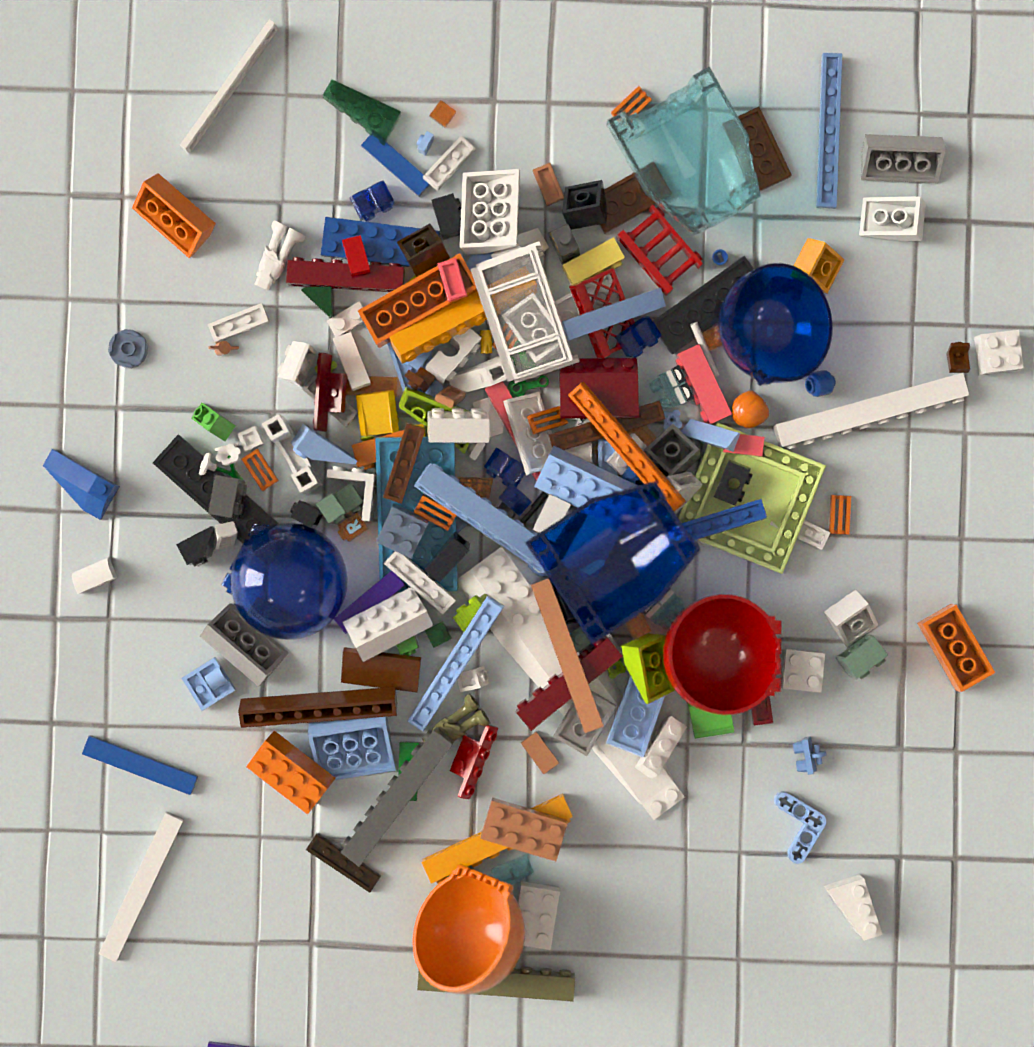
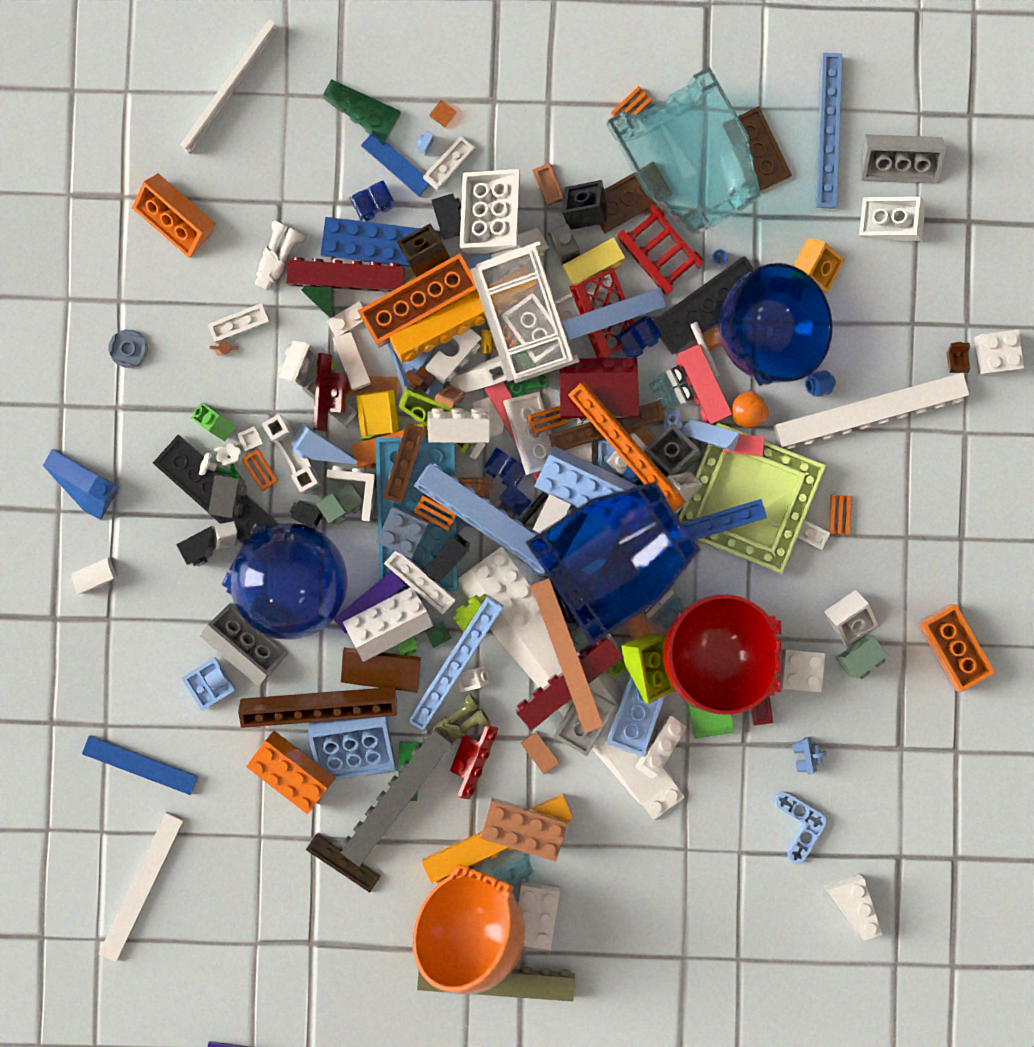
(352, 527): clear orange brick -> none
(356, 255): red tile -> none
(452, 280): coral tile -> none
(724, 491): black brick -> none

